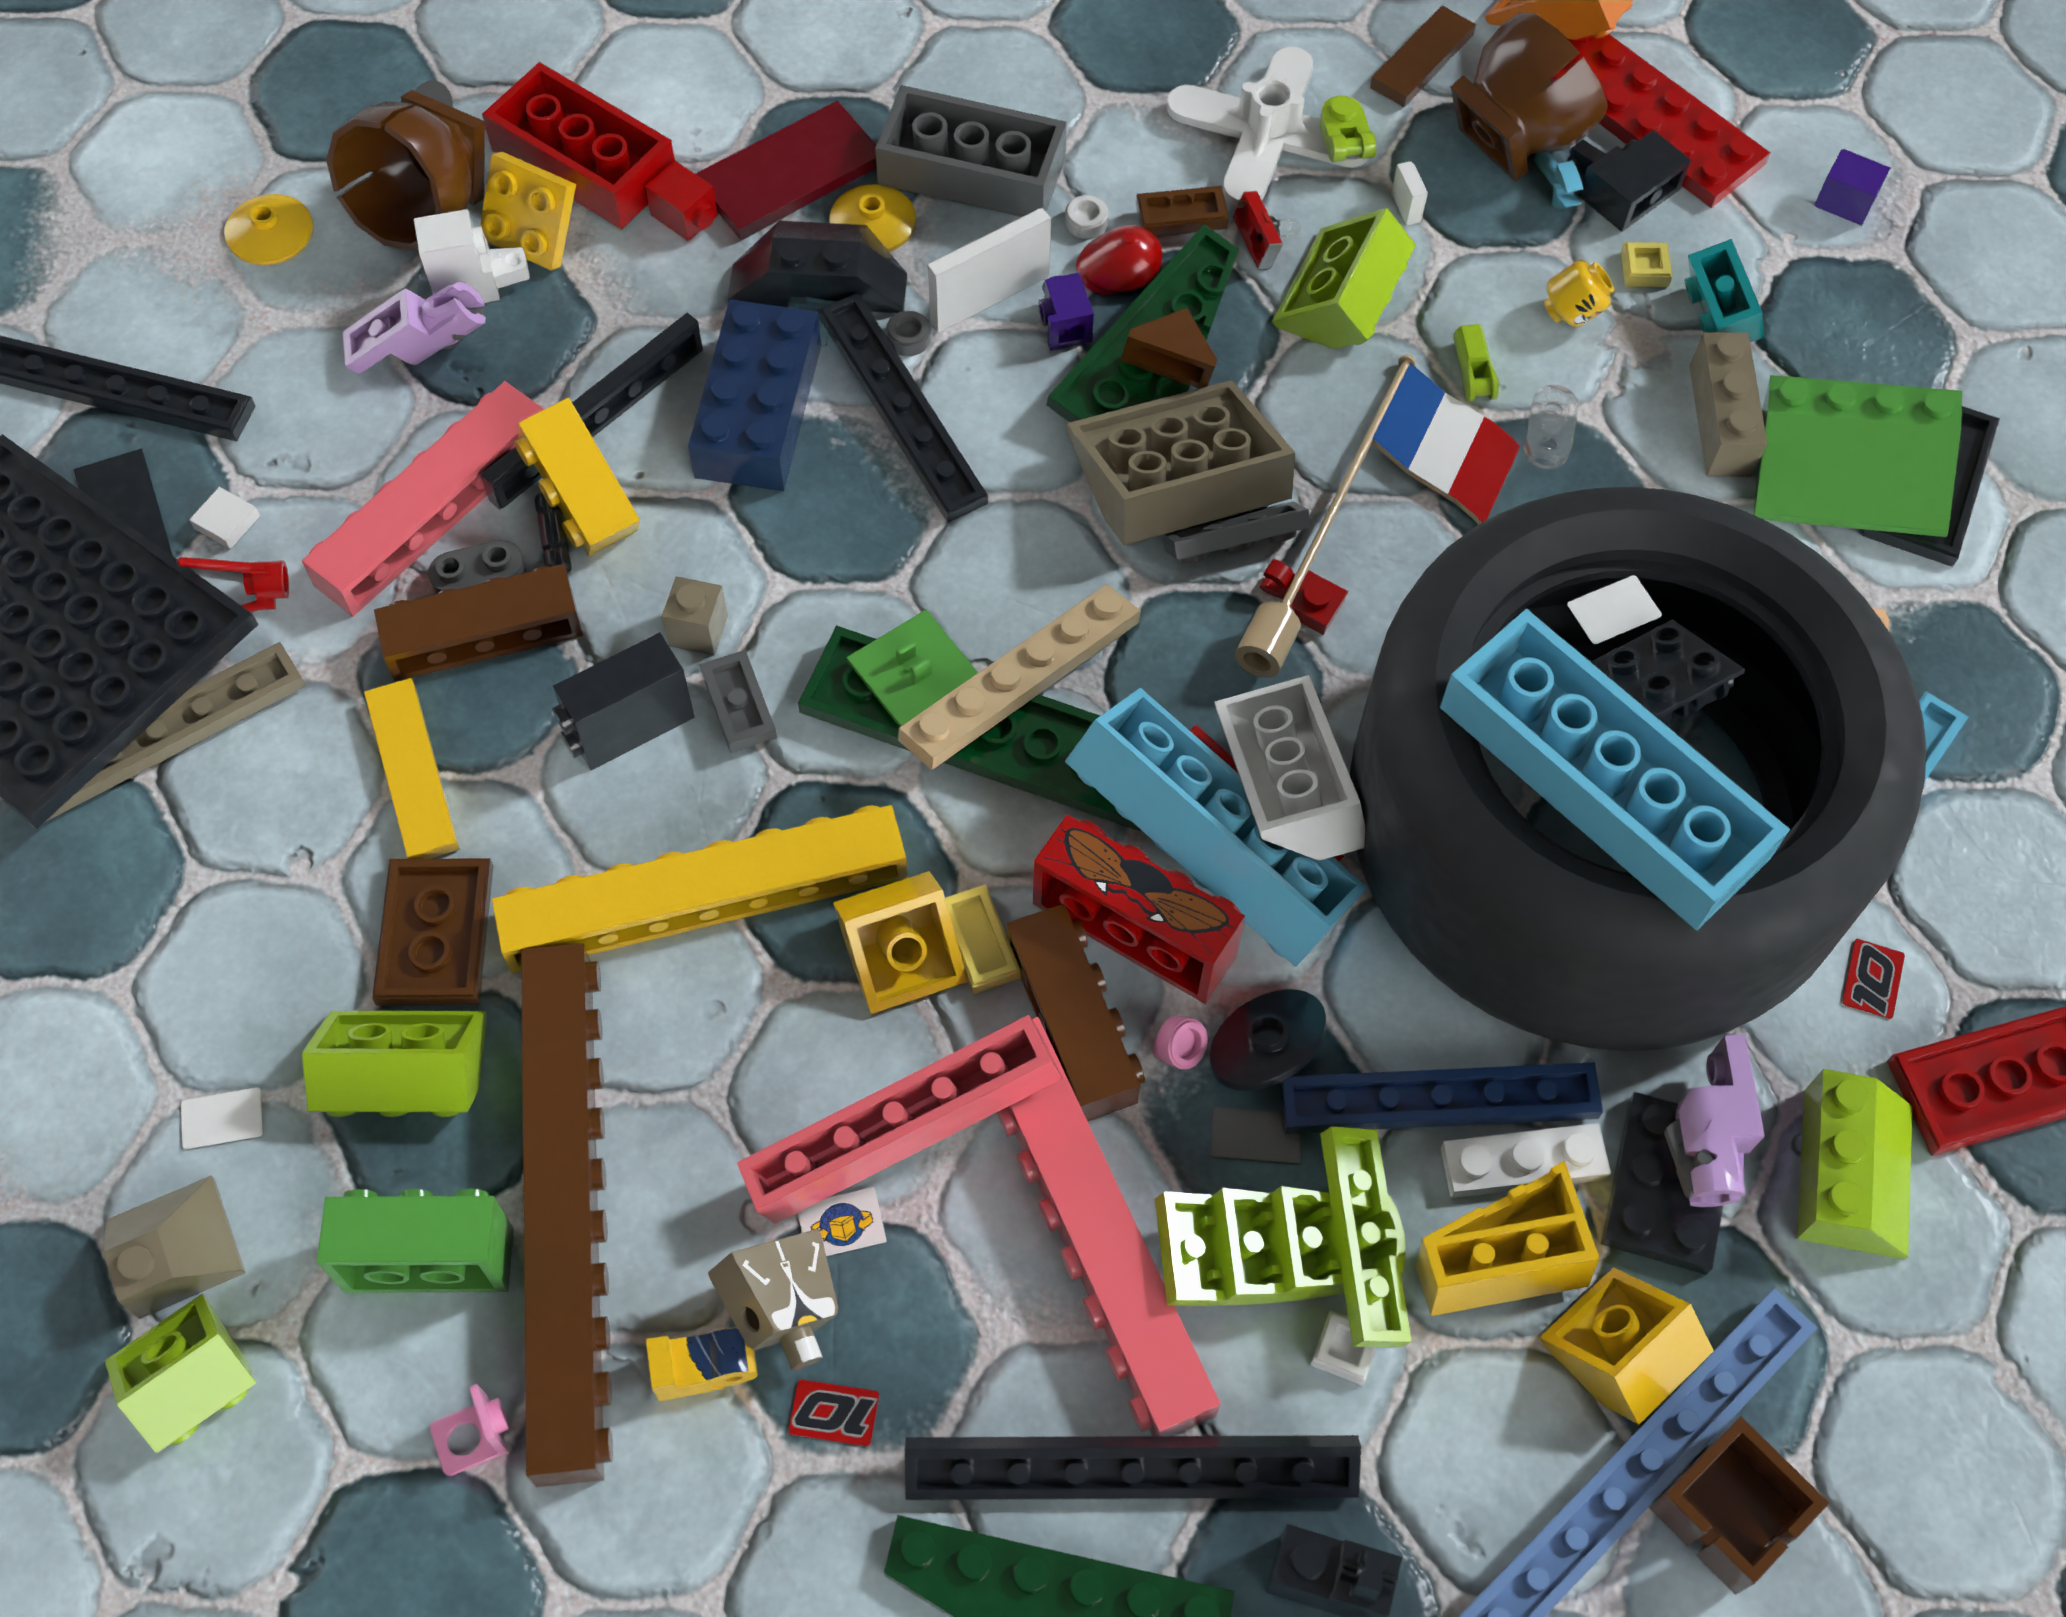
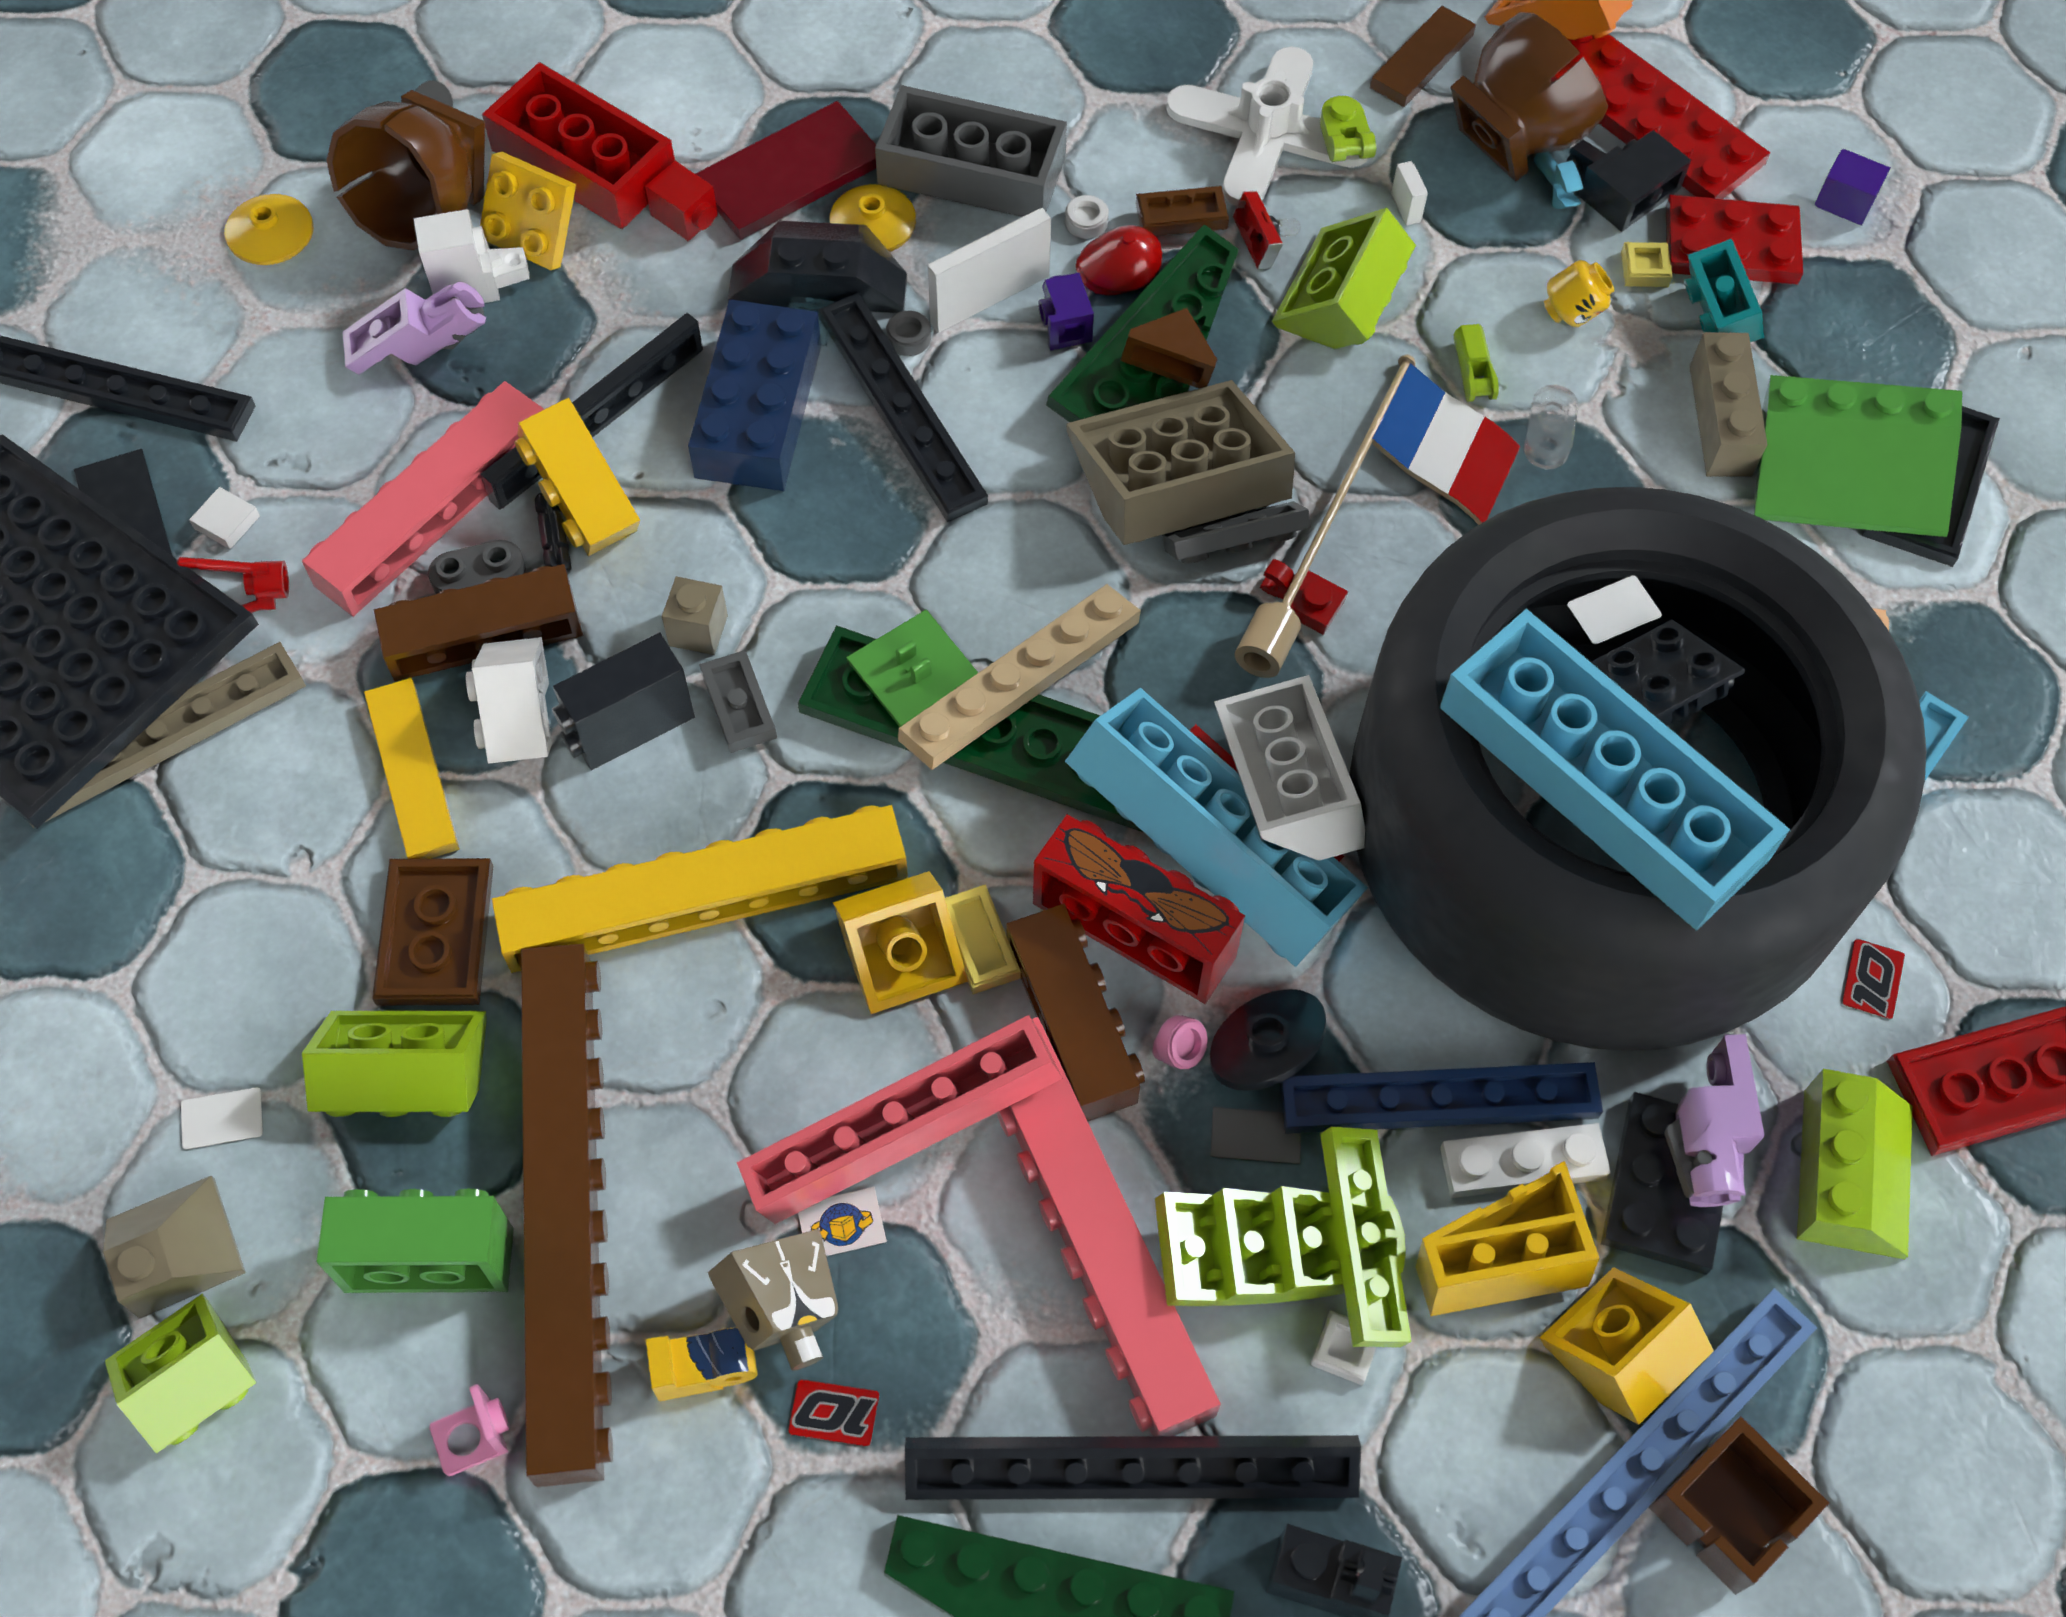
(510, 691): none -> white brick
(1763, 235): none -> red plate

